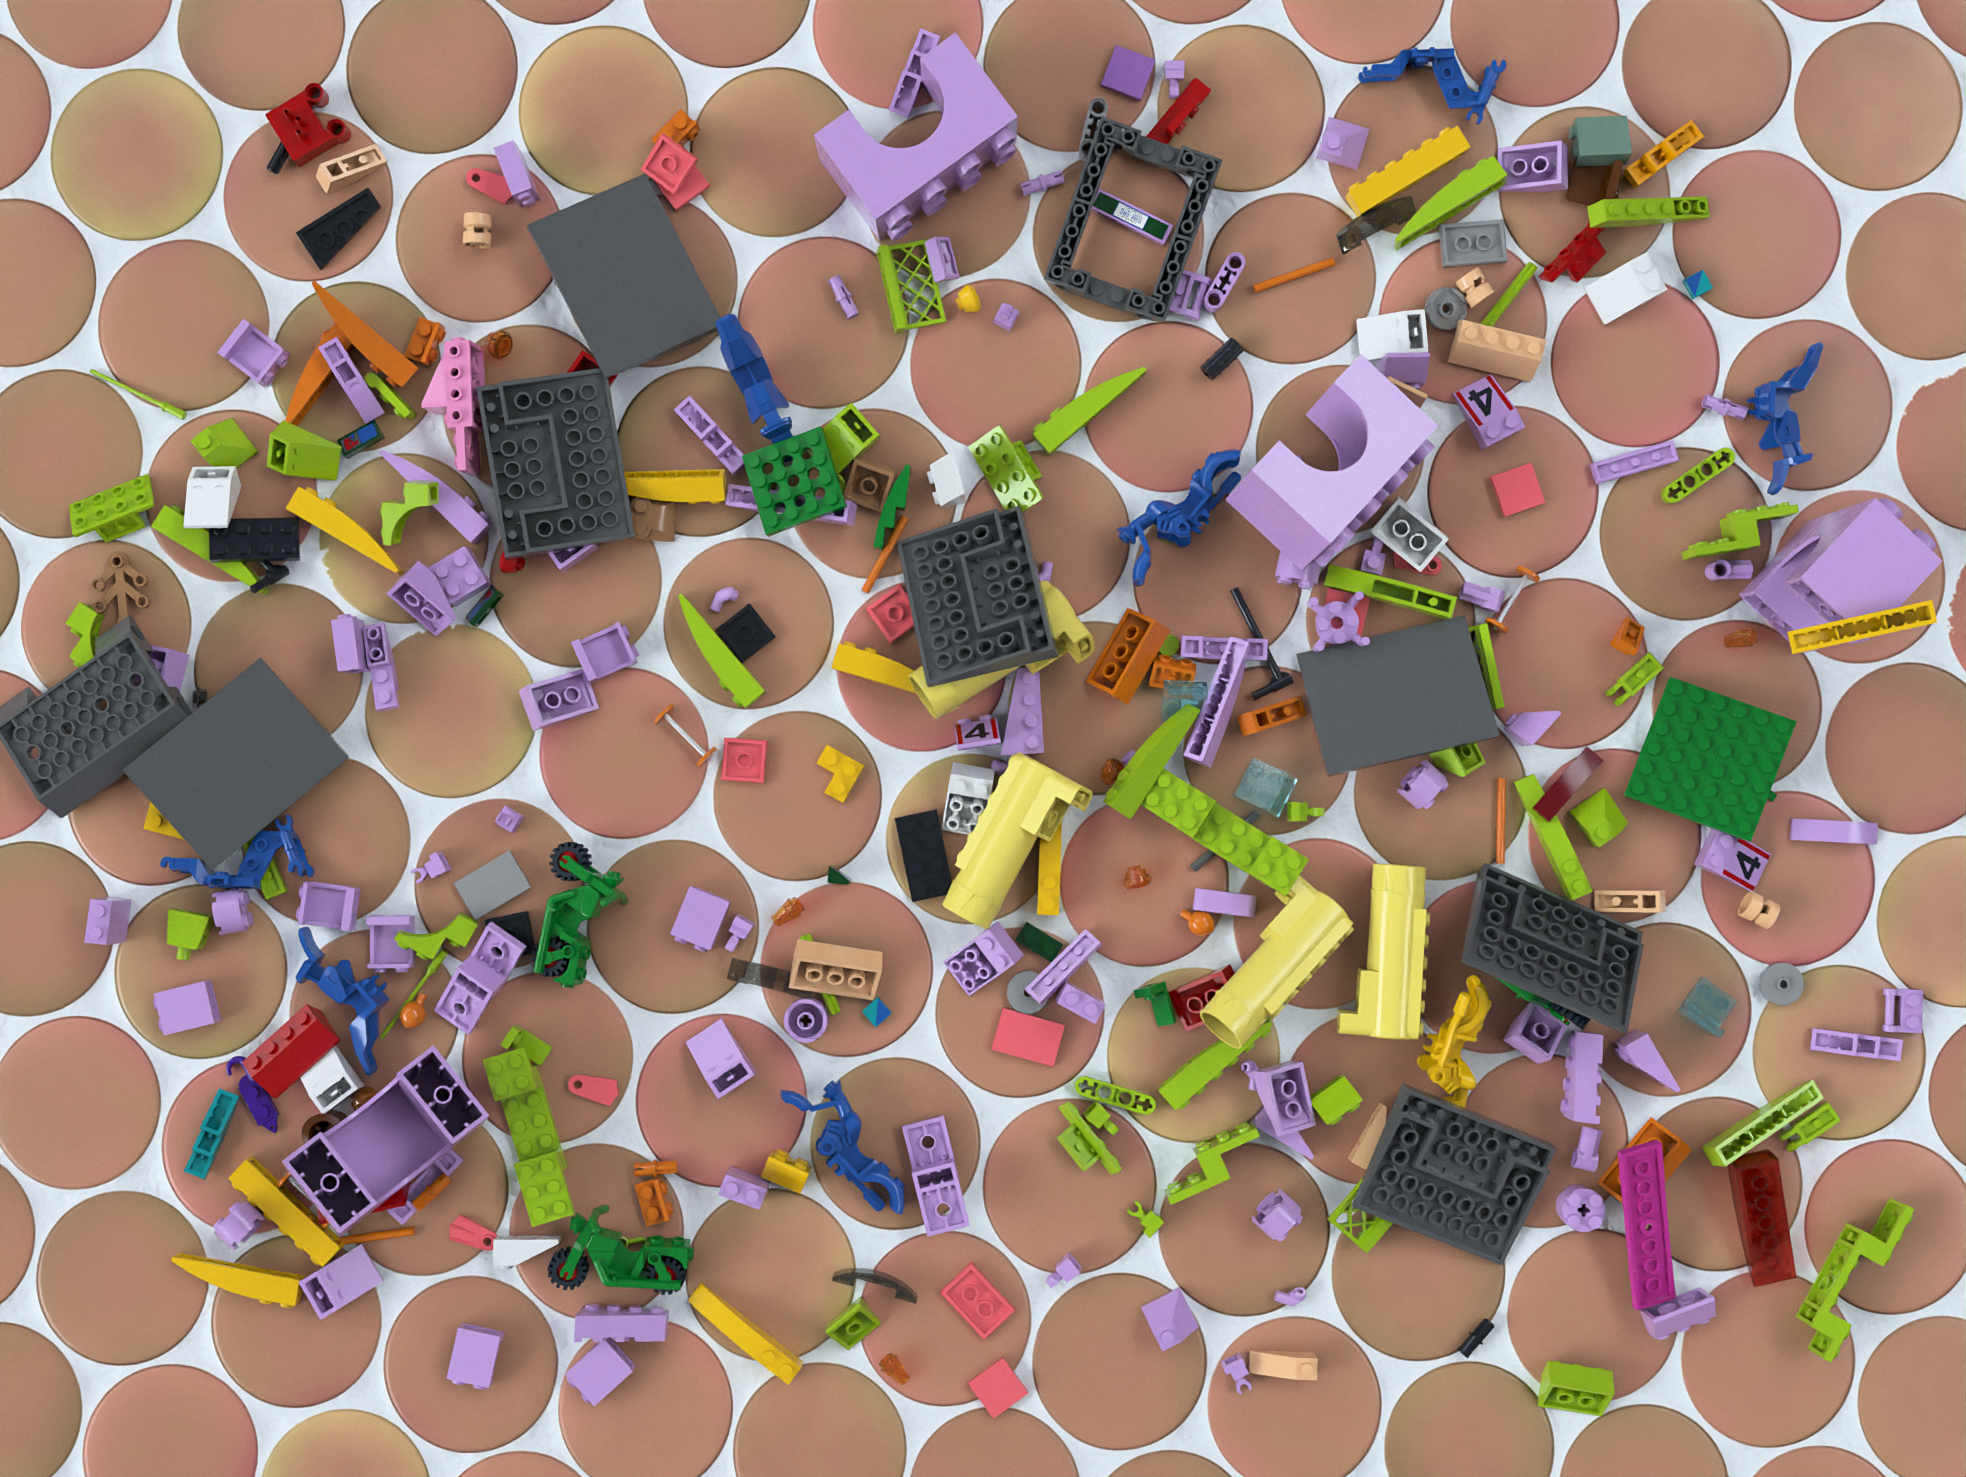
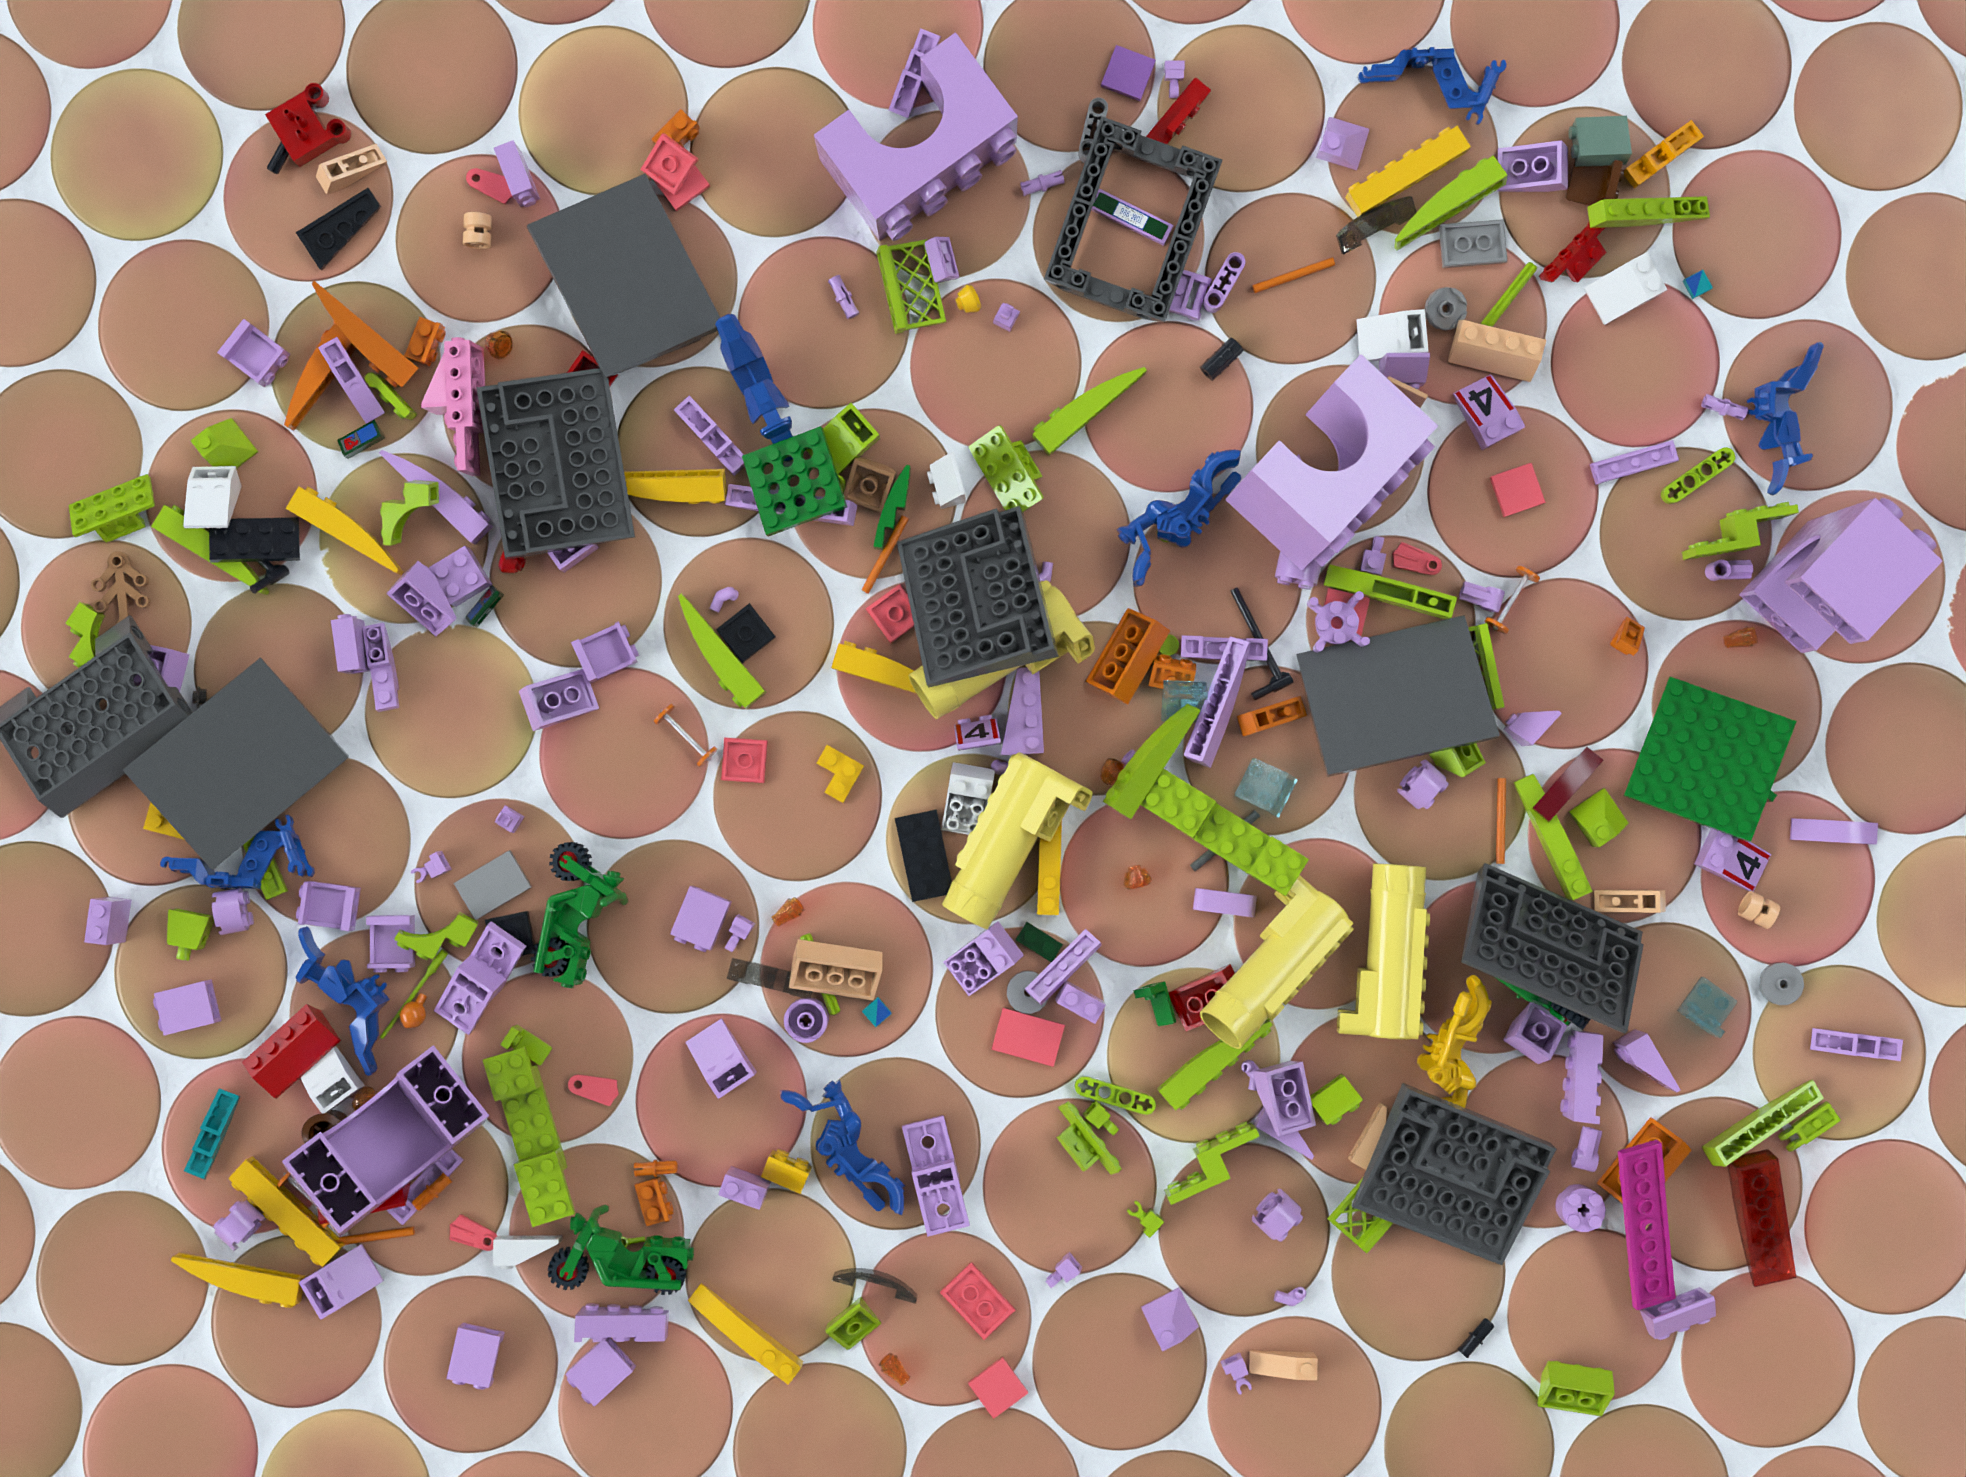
(165, 406): lime piece -> none
(256, 1098): dark purple plate -> none
(302, 453): lime slope -> none
(653, 519): medium nougat slope -> none
(837, 877): dark green slope -> none
(1199, 922): orange piece -> none
(1299, 811): lime piece -> none
(1409, 534): white slope -> none
(1475, 287): light nougat wheel -> none
(1636, 677): lime hinge -> none
(1836, 1269): lime bracket -> none
(1862, 627): yellow slope -> none
(1909, 1010): lavender plate -> none

